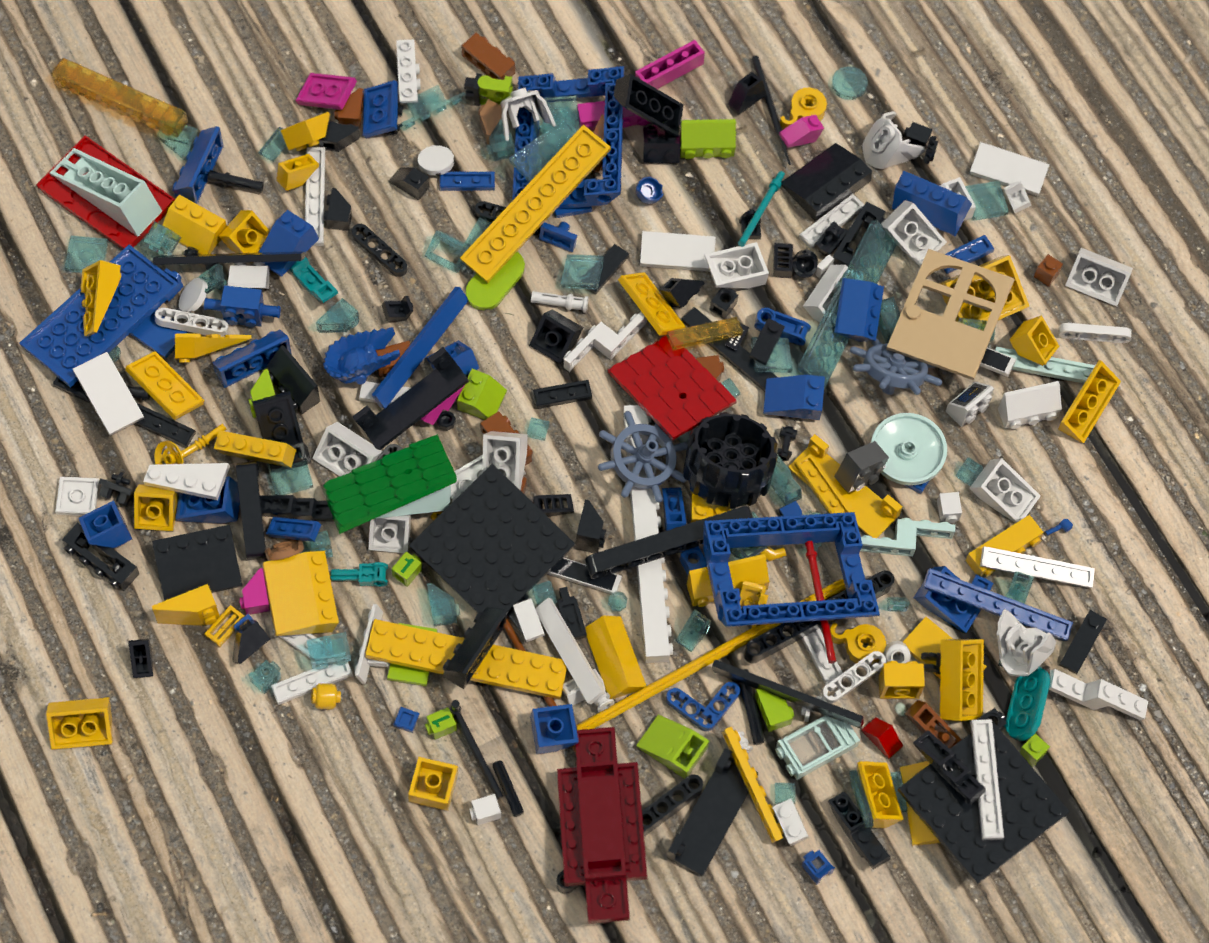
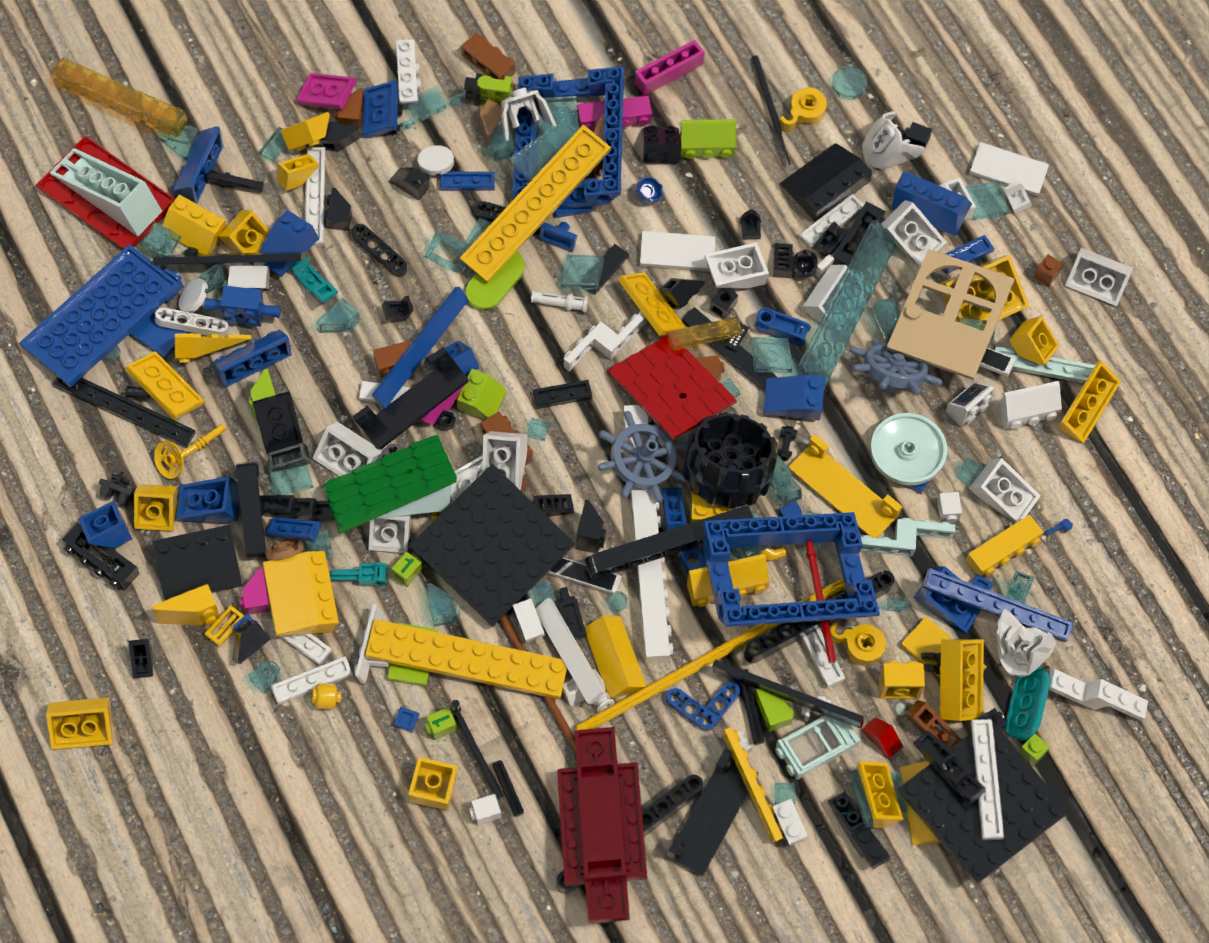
(77, 496): white tile -> none
(84, 252): clear light blue tile -> none
(99, 285): yellow wedge -> none
(108, 393): white tile -> none
(190, 479): white wing -> none
(255, 449): yellow brick -> none
(291, 377): black slope -> none
(329, 651): clear light blue brick -> none
(356, 356): blue piece -> none
(475, 646): black slope -> none
(553, 728): blue slope -> none
(555, 335): black slope -> none
(649, 103): black slope -> none
(673, 745): lime slope -> none
(693, 631): clear light blue slope -> none
(747, 93): black slope -> none
(753, 595): yellow bracket -> none
(767, 341): black slope -> none
(774, 186): teal bar -> none
(802, 131): dark pink slope -> none
(817, 866): blue window -> none
(821, 485): yellow tile -> none
(855, 679): white beam -> none
(859, 310): blue slope -> none
(861, 467): dark grey brick -> none
(894, 648): white head -> none
(931, 149): black gear -> none
(1037, 567): white tile -> none
(1083, 641): black slope -> none
(1095, 333): white beam -> none

